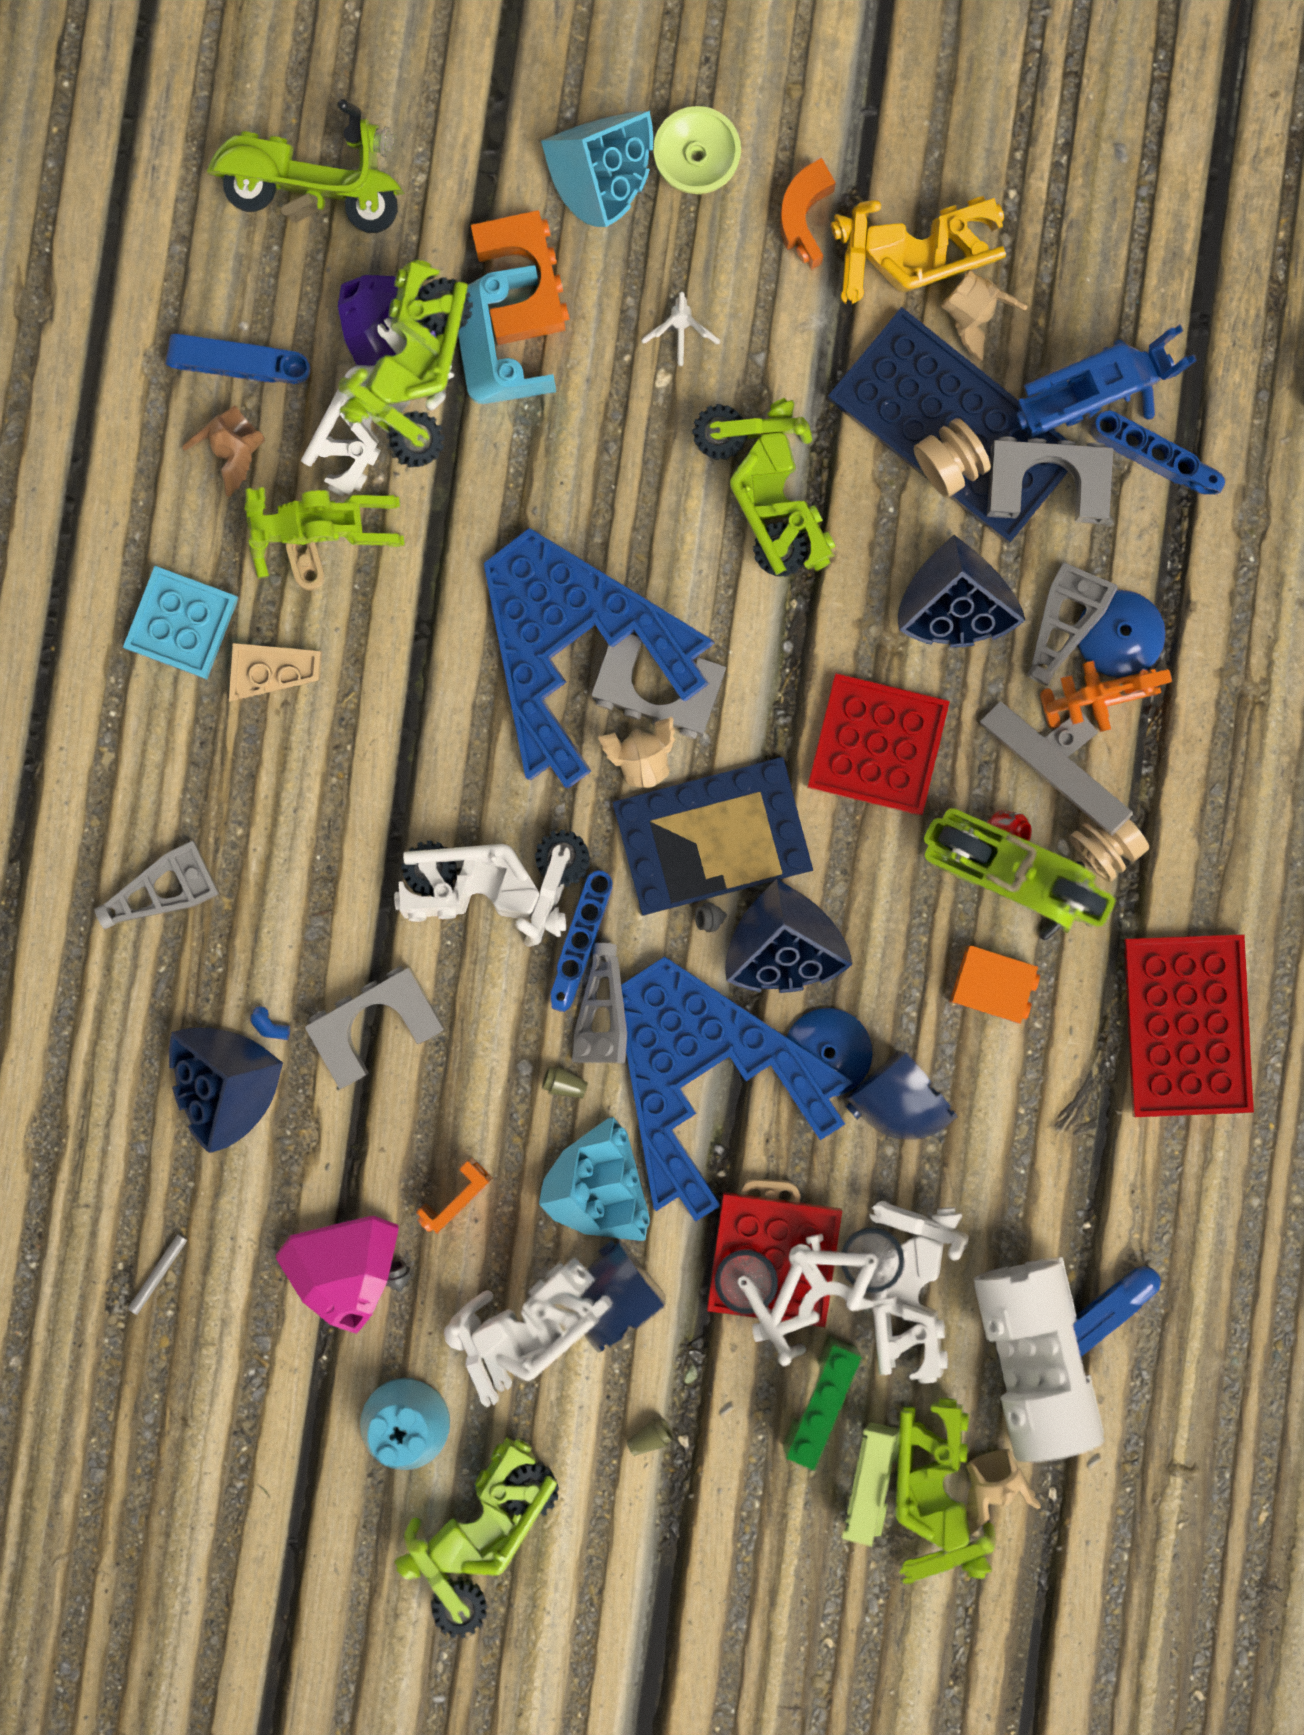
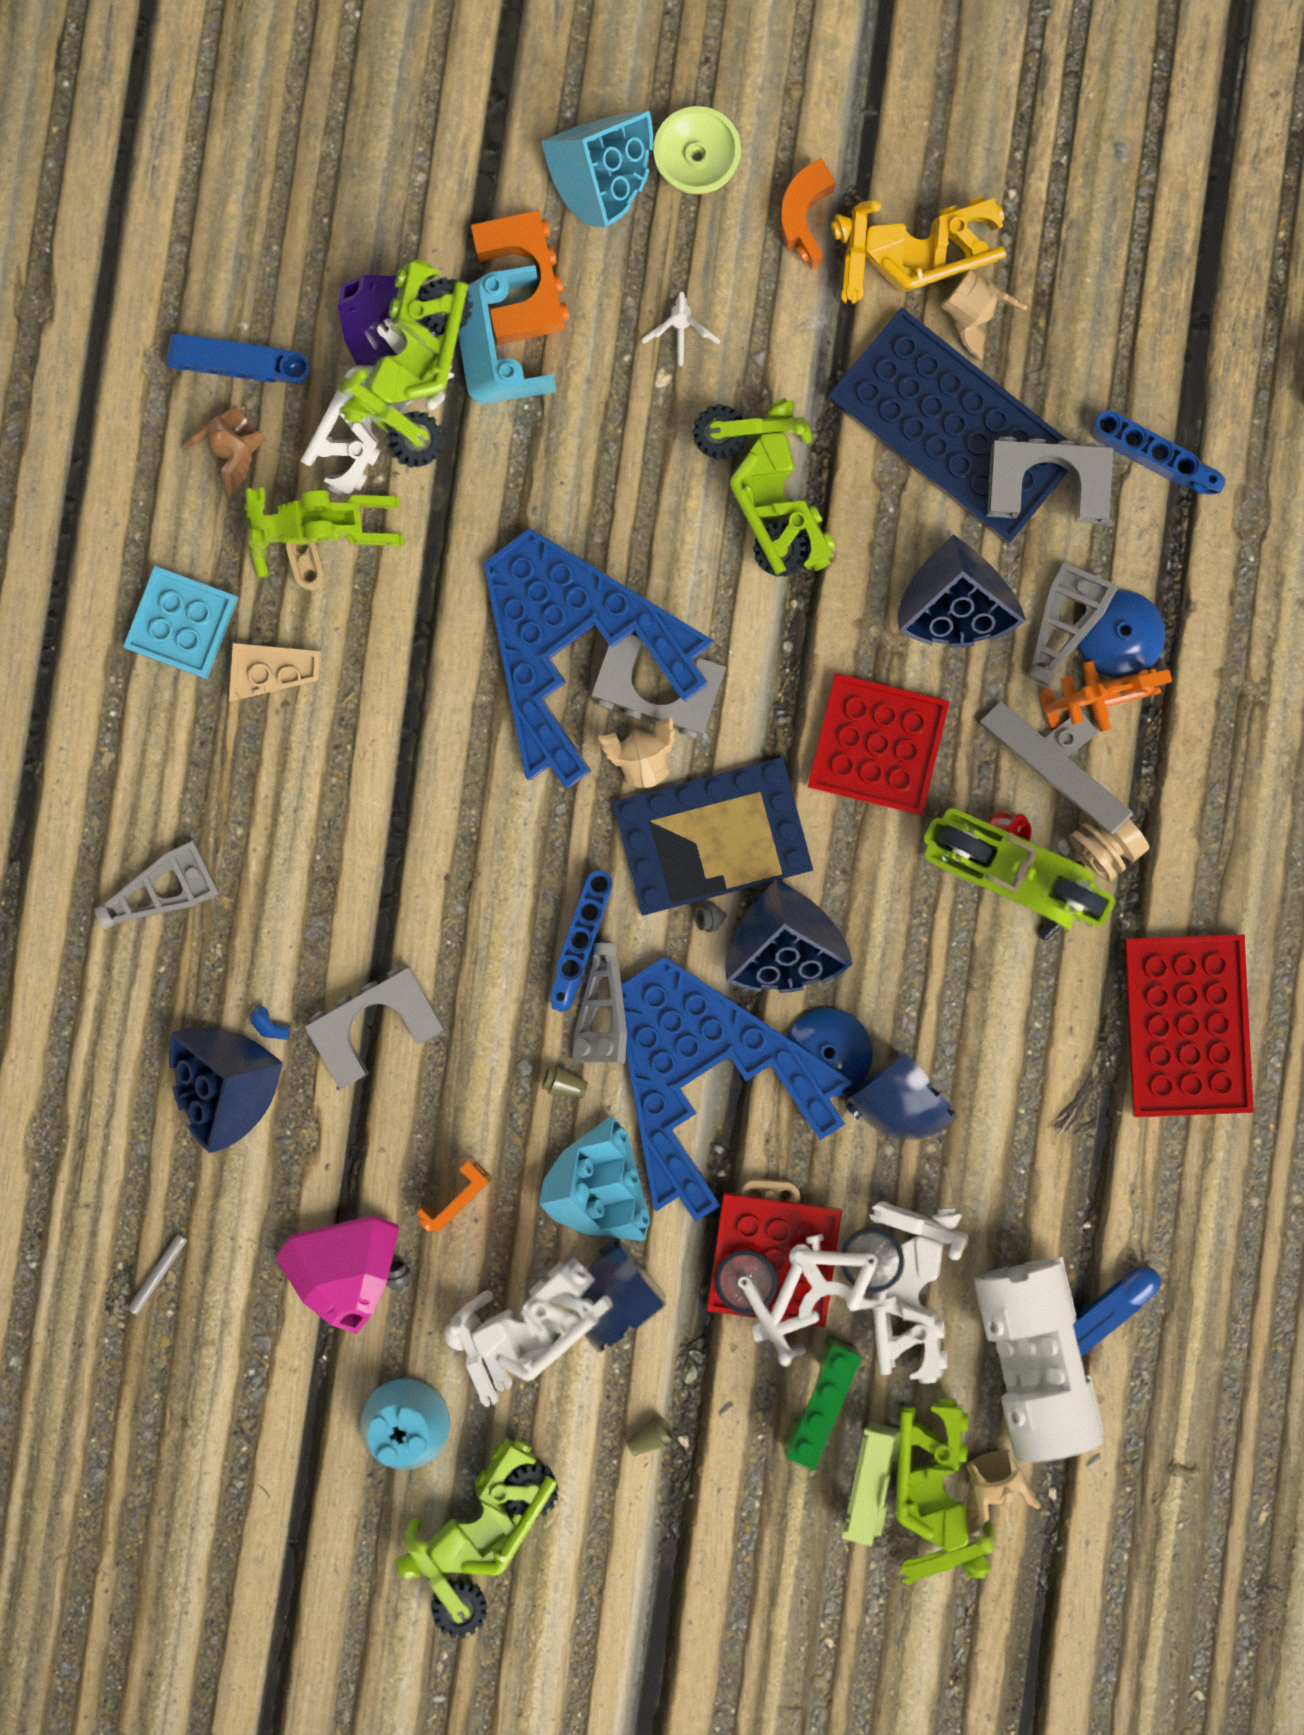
(258, 167): lime piece -> none
(496, 874): white piece -> none
(955, 455): tan wheel -> none
(995, 984): orange panel -> none
(1097, 382): blue piece -> none

